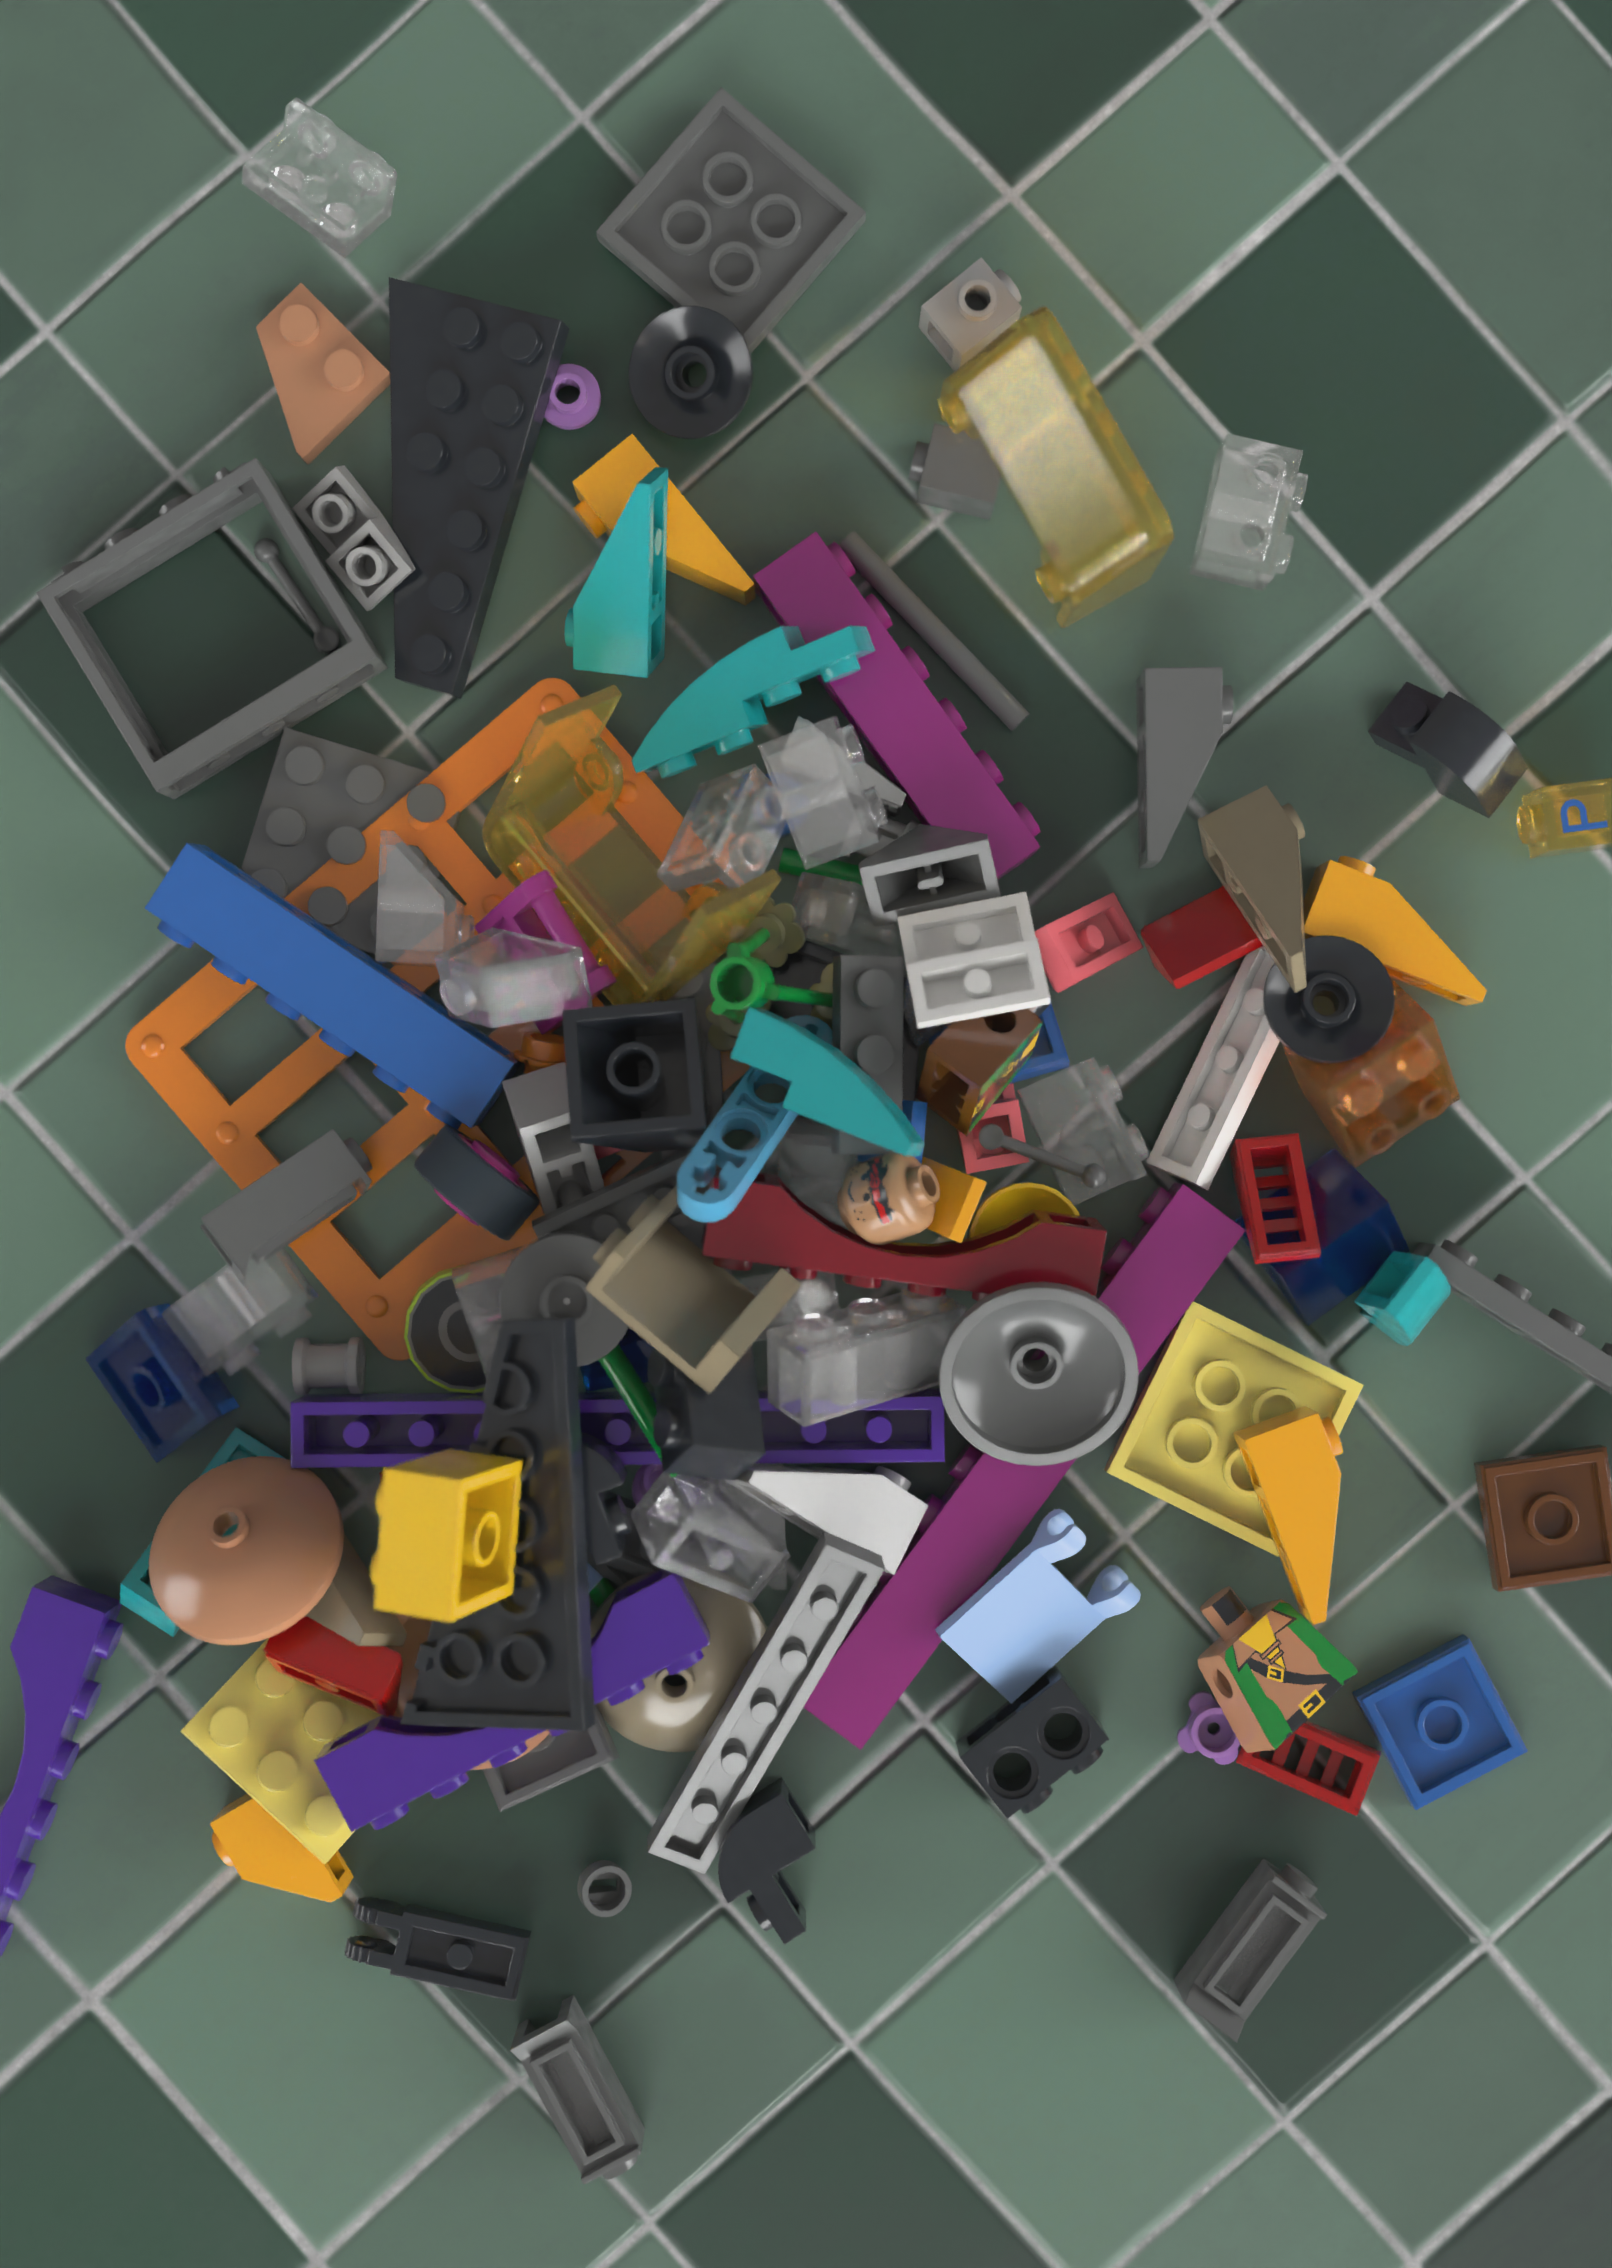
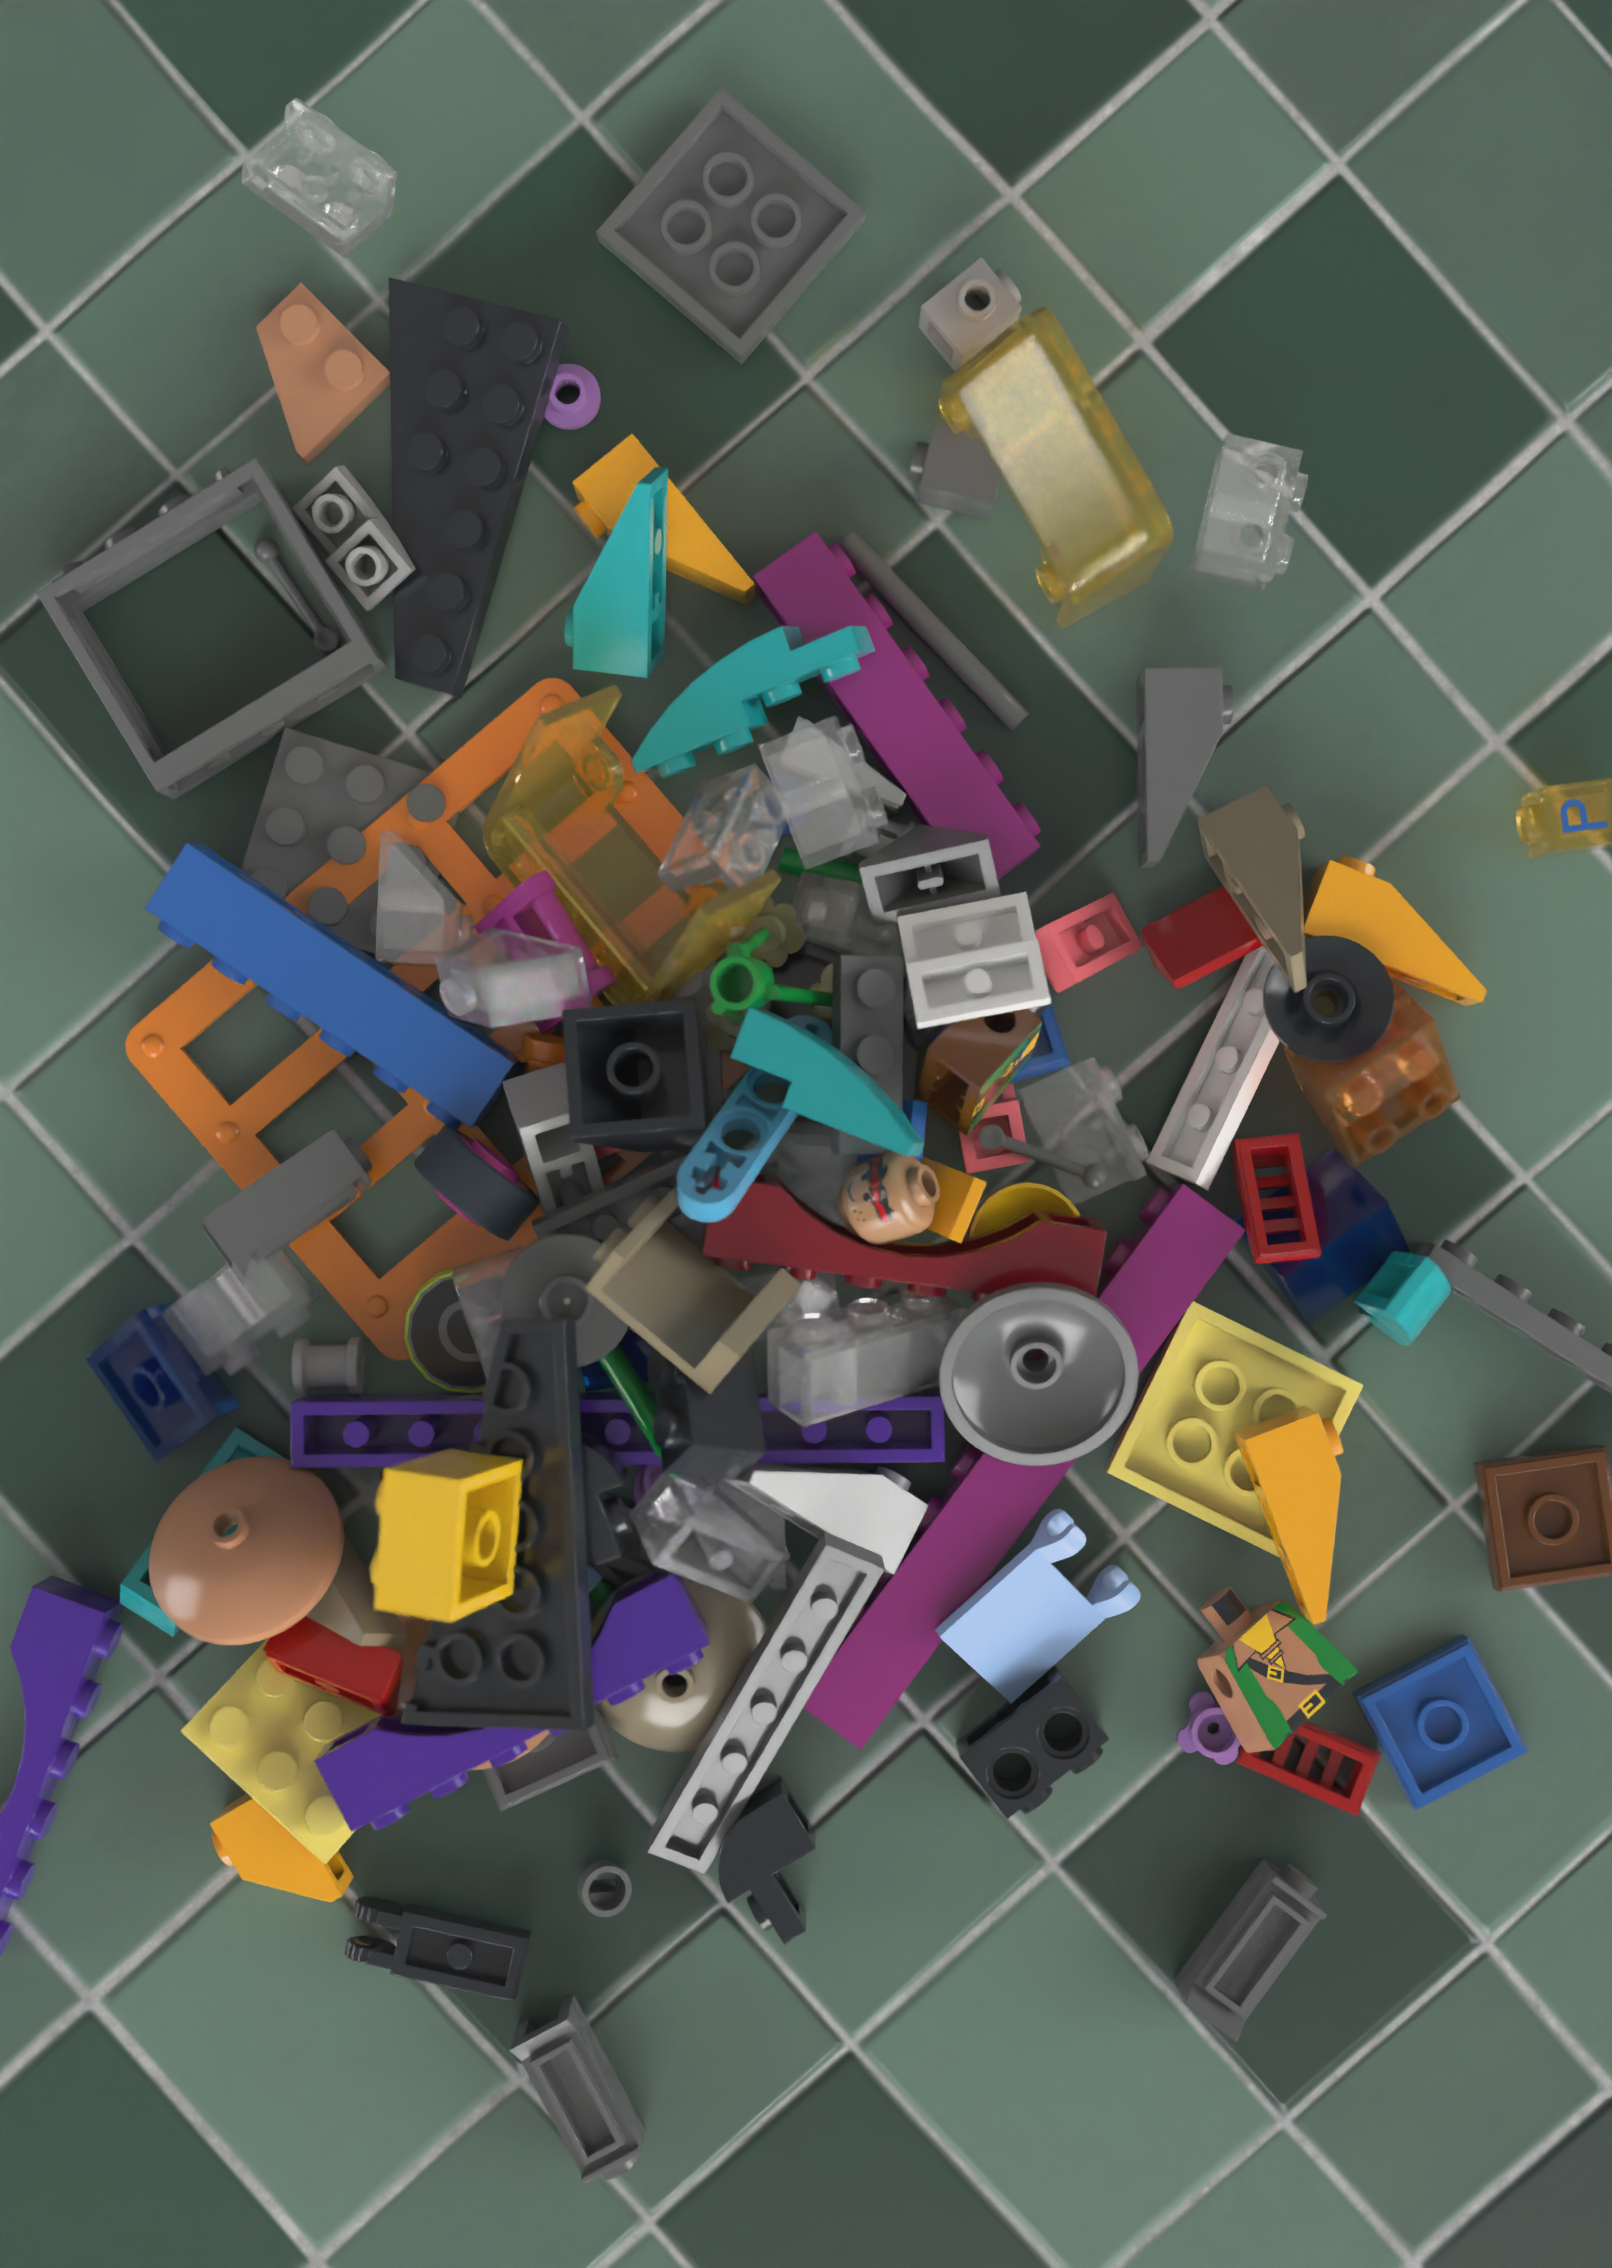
(662, 366): black dish -> none
(1456, 745): black brick -> none

